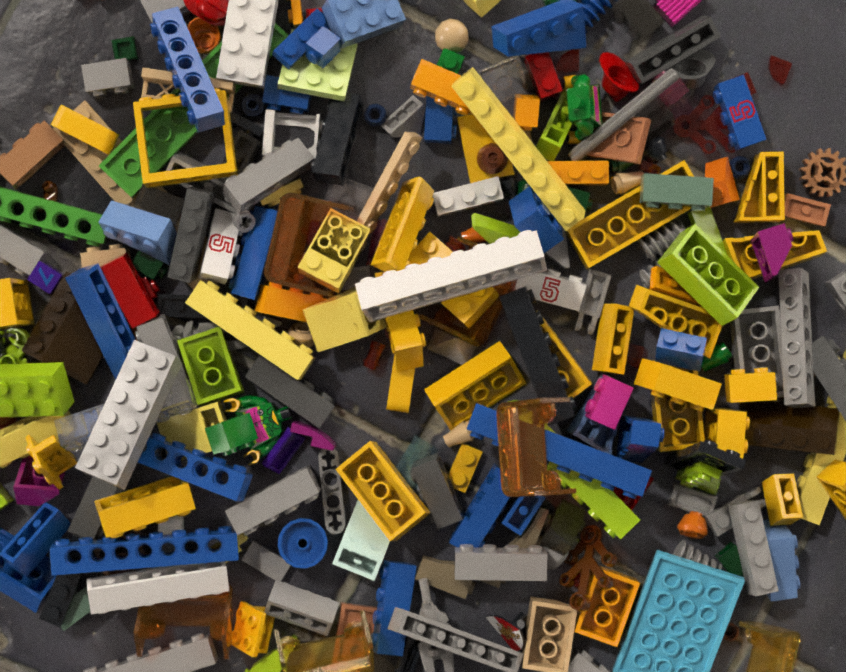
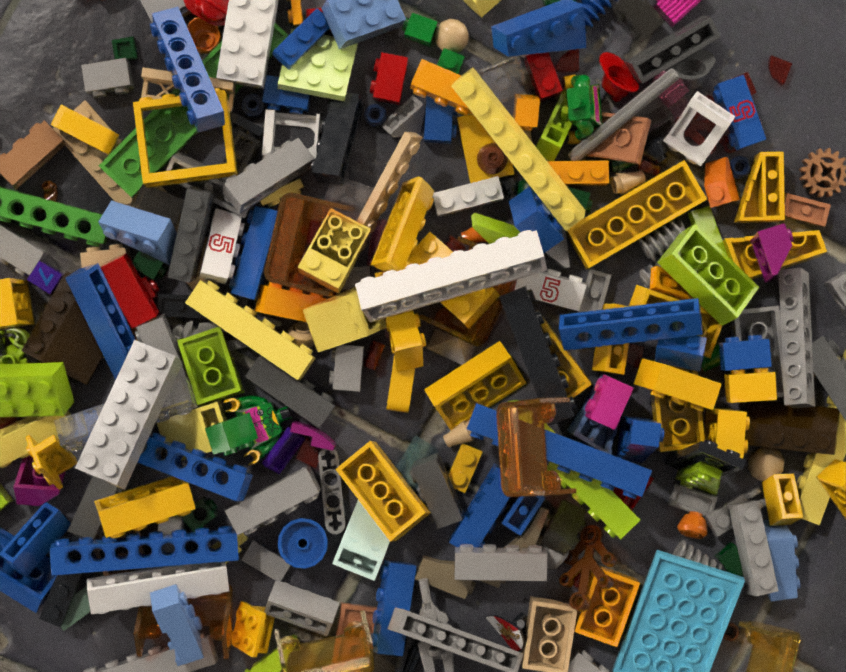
(179, 622): none -> medium blue wedge
(194, 521): none -> dark green brick
(250, 221): light grey bush -> none
(308, 454): none -> clear red tile
(322, 47): brick -> none
(348, 367): none -> light grey brick
(390, 78): none -> red brick
(419, 29): none -> green brick
(631, 324): none -> blue brick
(676, 191): sand green brick -> none
(701, 104): none -> white panel
(745, 354): none -> blue brick
(765, 463): none -> tan hair

